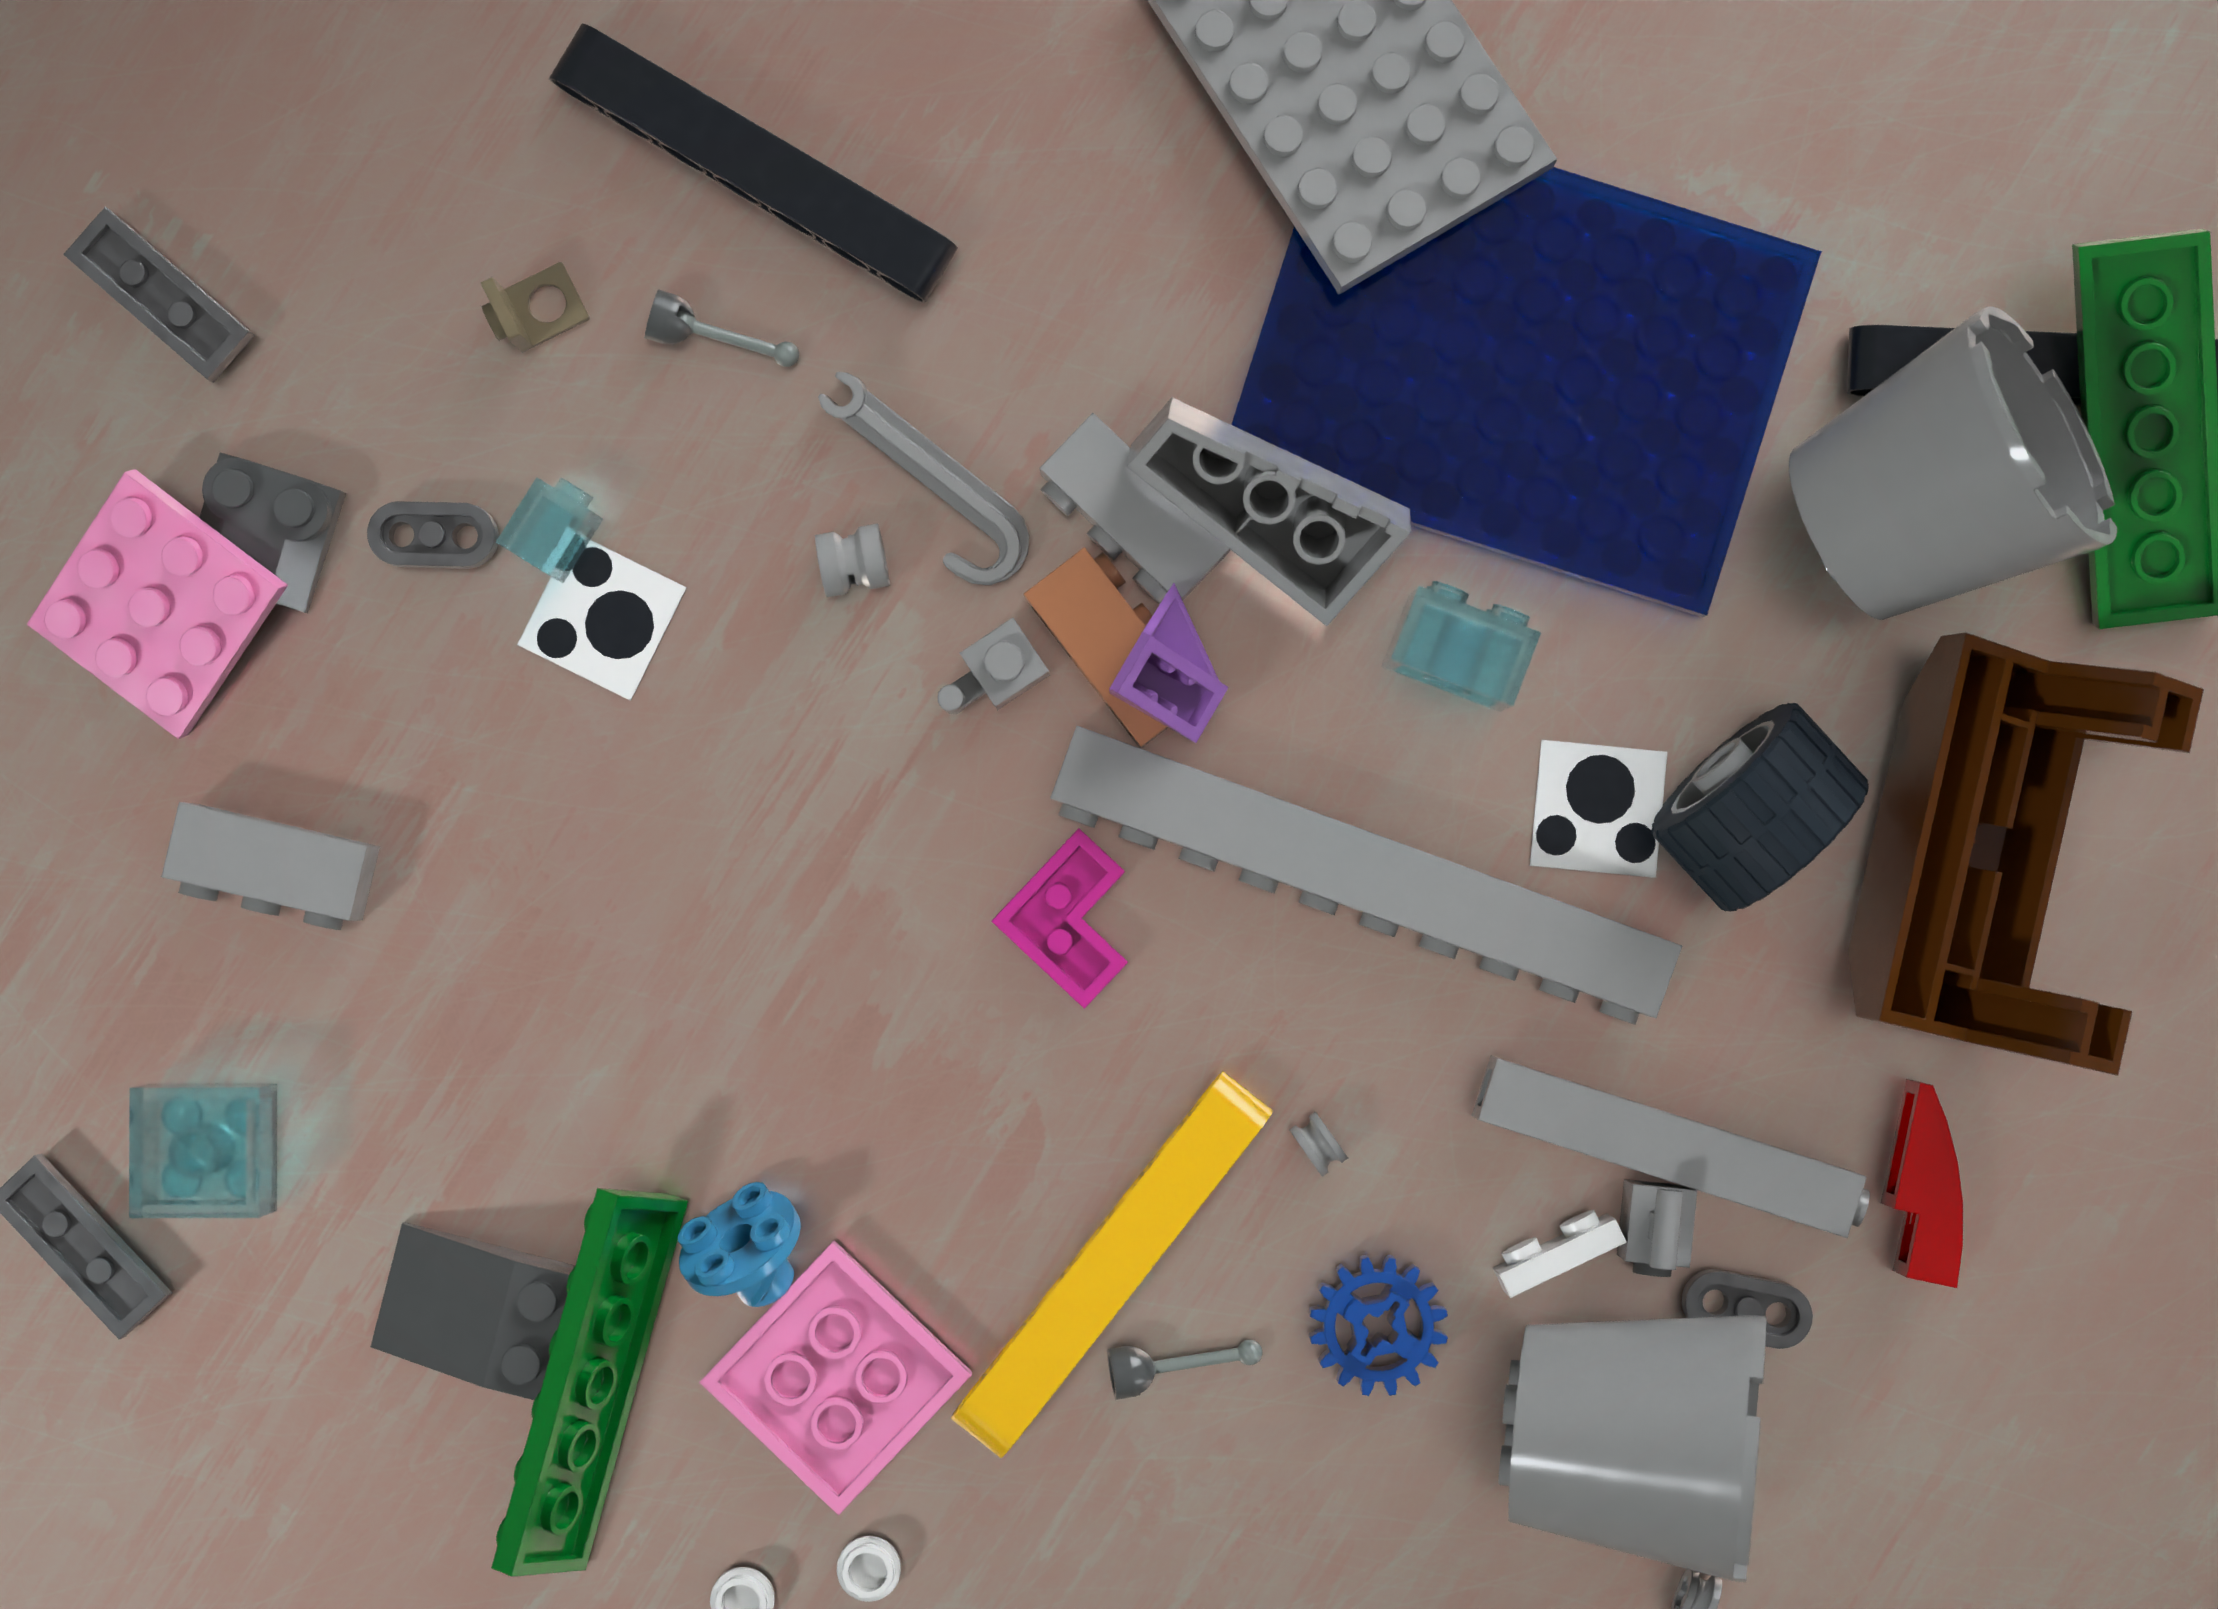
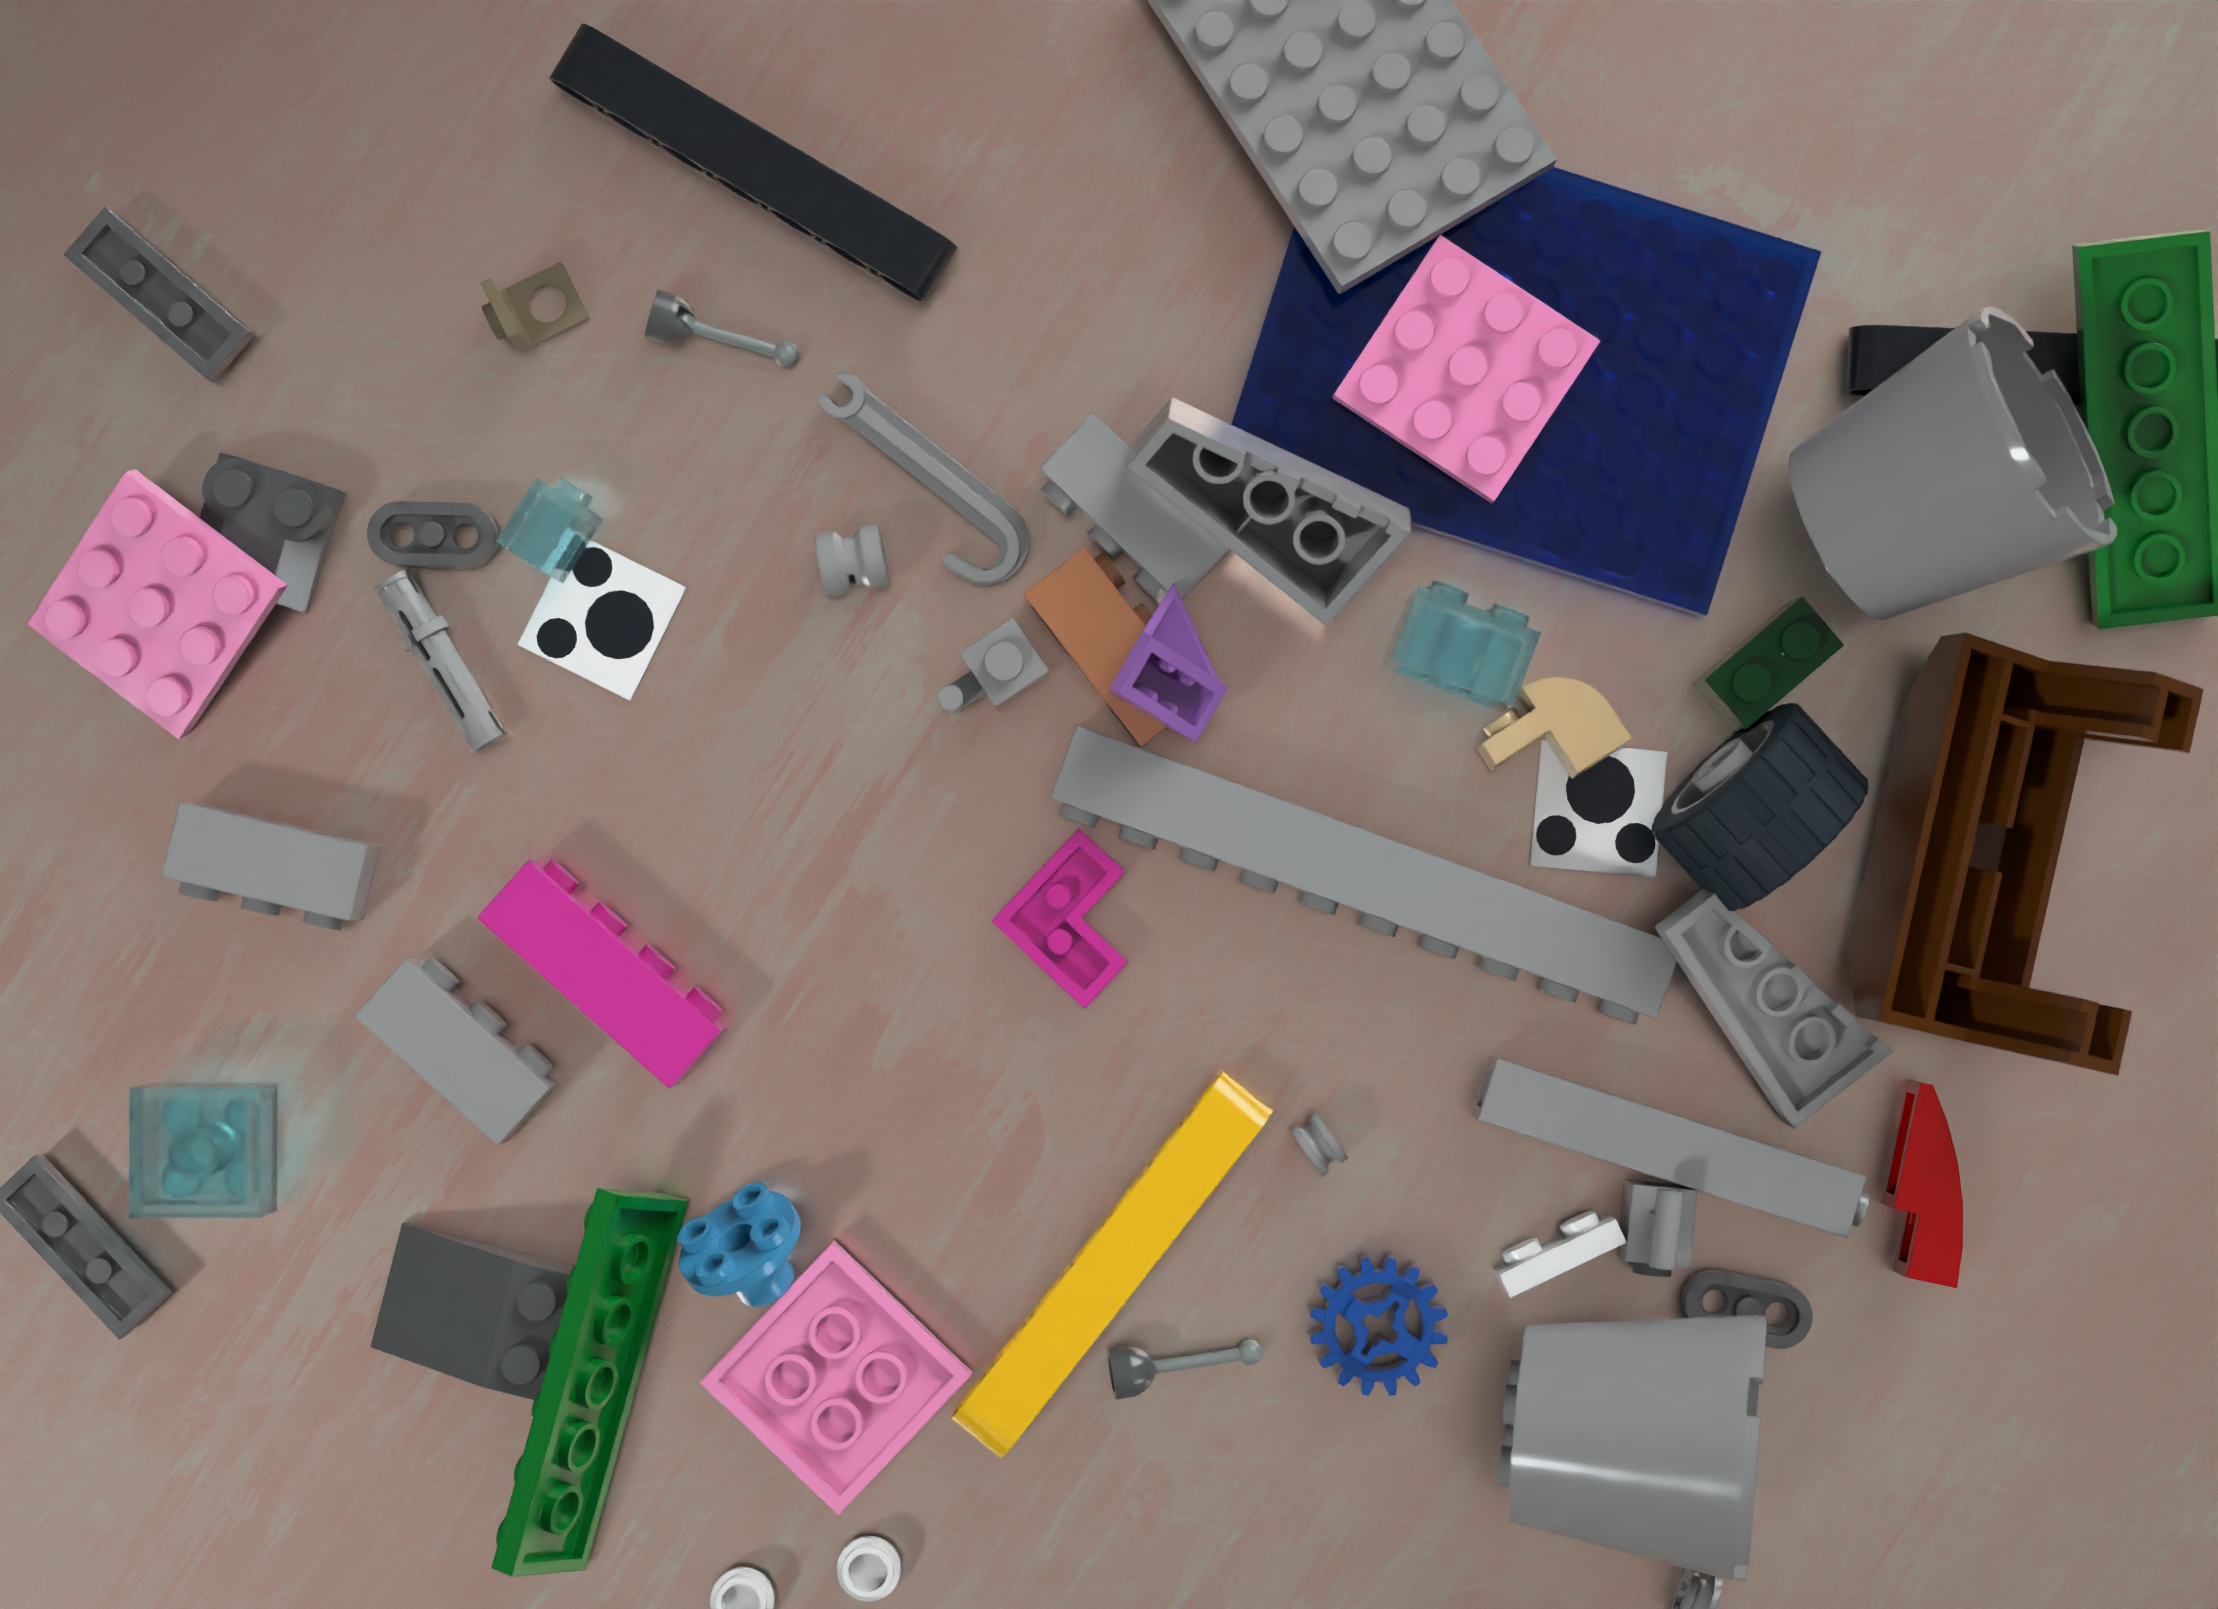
(433, 648): none -> light grey pin
(458, 1048): none -> light grey brick
(603, 972): none -> dark pink brick
(1466, 369): none -> bright pink plate
(1568, 715): none -> tan brick
(1768, 664): none -> dark green brick
(1775, 1016): none -> light grey wing

